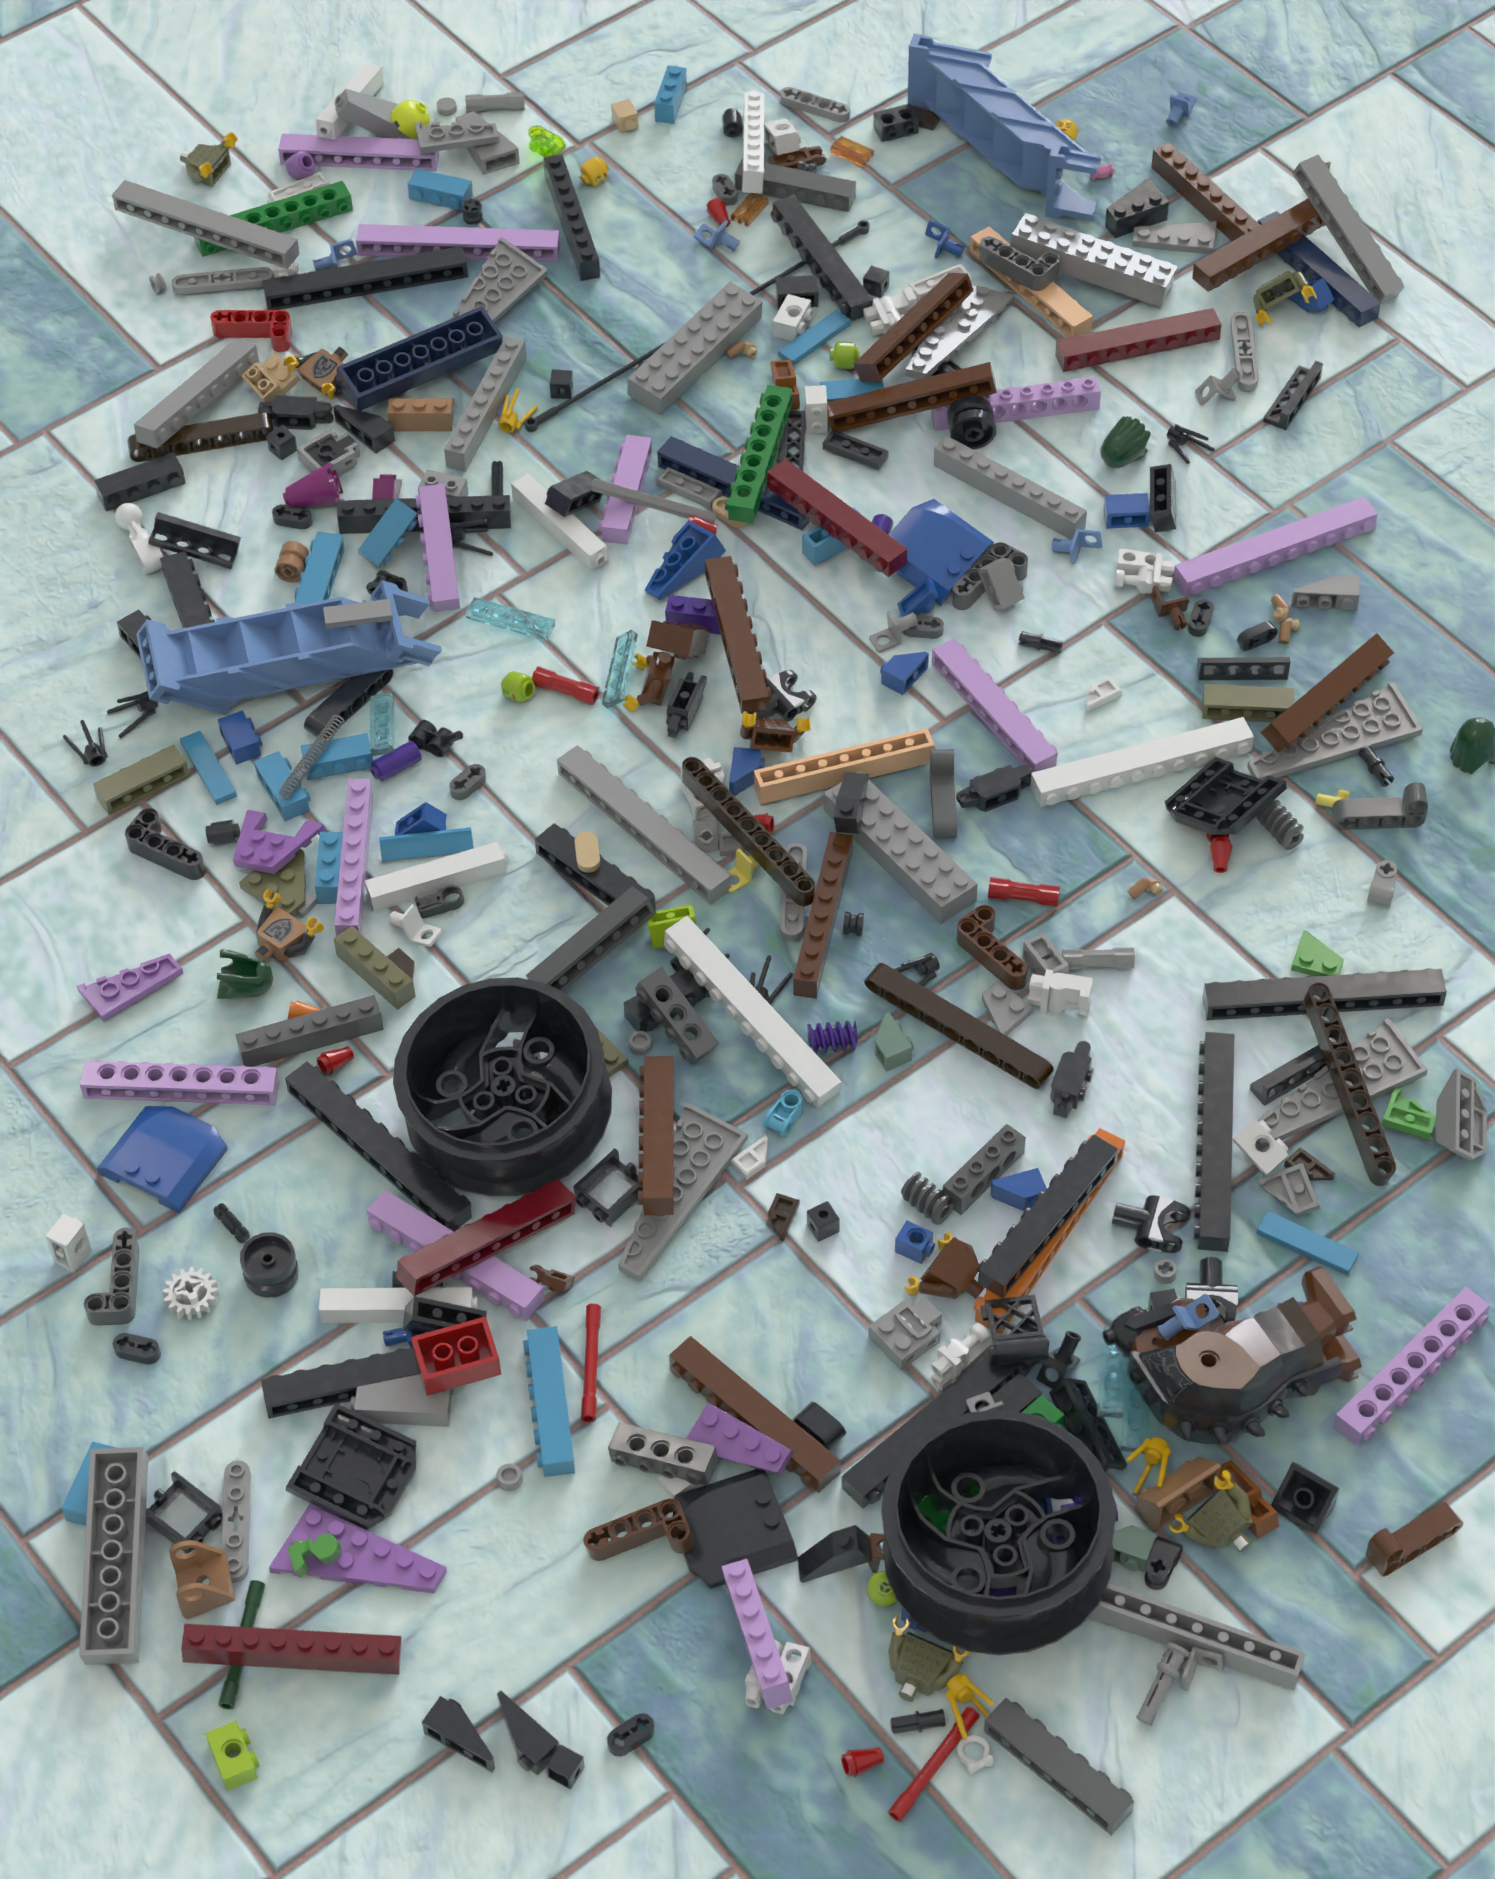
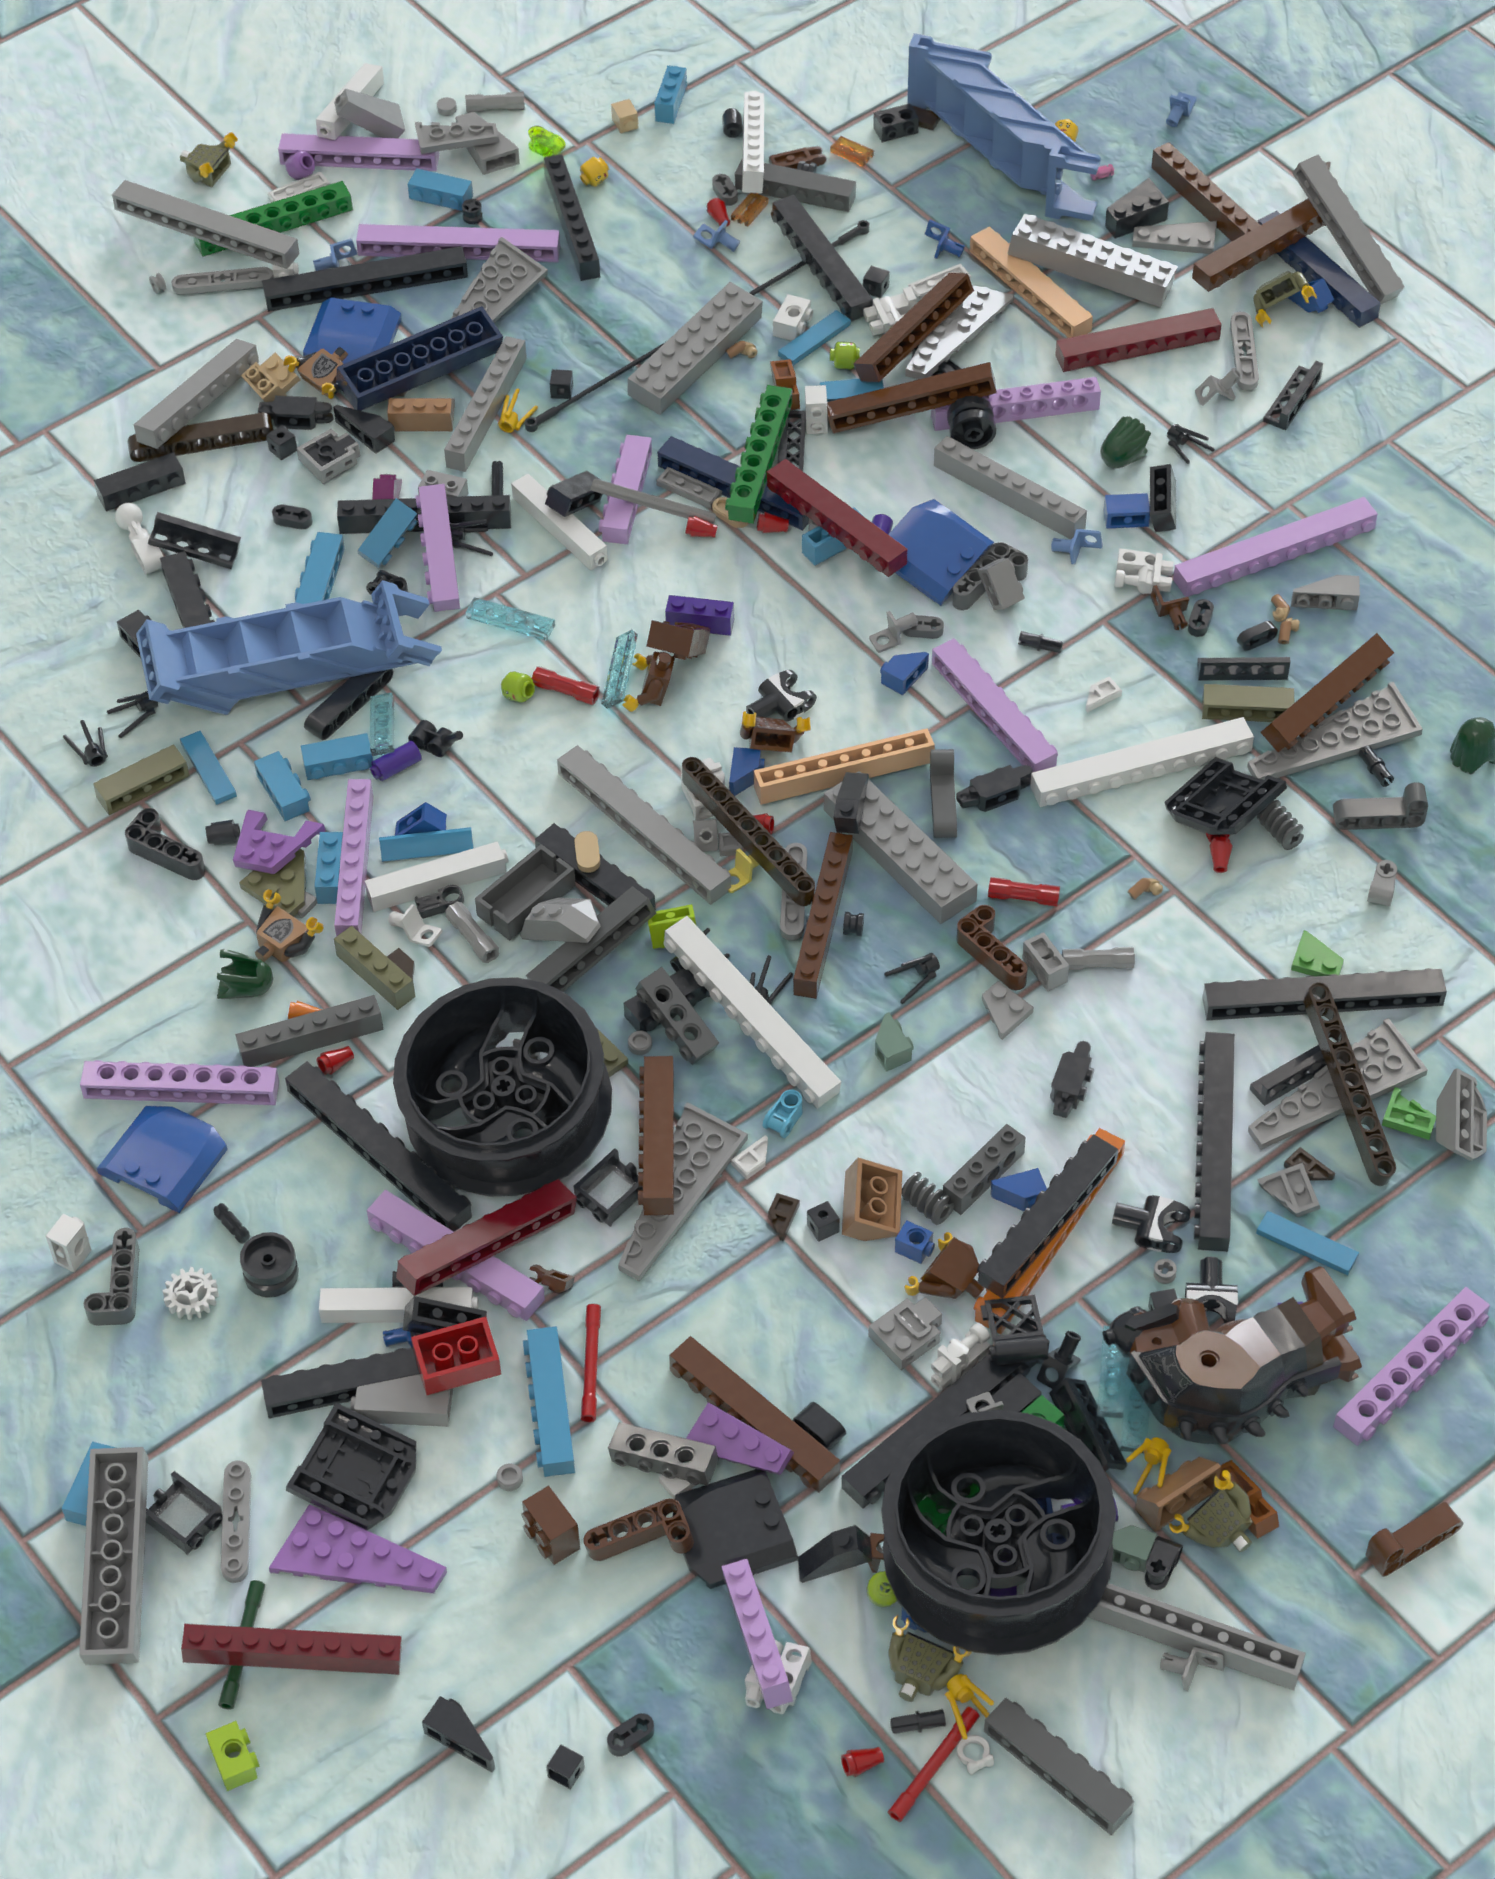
(120, 991): medium lavender wing -> none
(136, 1348): black beam -> none
(194, 1568): medium nougat hose -> none
(240, 737): blue brick -> none
(254, 324): red beam -> none
(291, 561): medium nougat wheel -> none
(307, 756): light grey piece -> none
(315, 489): magenta cone -> none
(325, 1548): bright green leg -> none
(352, 326): none -> blue wedge
(358, 613): light grey tile -> none
(408, 113): neon yellow cylinder -> none
(463, 921): none -> light grey axle
(466, 780): dark grey beam -> none
(523, 887): none -> dark grey piece
(530, 1740): black slope -> none
(550, 1525): none -> reddish brown brick
(561, 921): none -> light grey wedge
(684, 560): blue wedge -> none
(684, 704): black hinge -> none
(737, 635): reddish brown brick -> none
(770, 523): none -> red cone
(782, 136): white brick -> none
(799, 286): black brick -> none
(832, 1037): dark purple piece -> none
(836, 110): light grey beam -> none
(855, 449): black plate -> none
(871, 1201): none -> medium nougat slope
(919, 599): blue tile -> none
(959, 1026): dark brown beam -> none
(1019, 266): dark grey beam -> none
(1060, 992): white hips -> none
(1167, 1671): light grey pin -> none
(1187, 1317): medium blue bracket -> none
(1264, 1161): white brick -> none
(1305, 1498): black slope -> none
(1328, 801): light yellow arm -> none

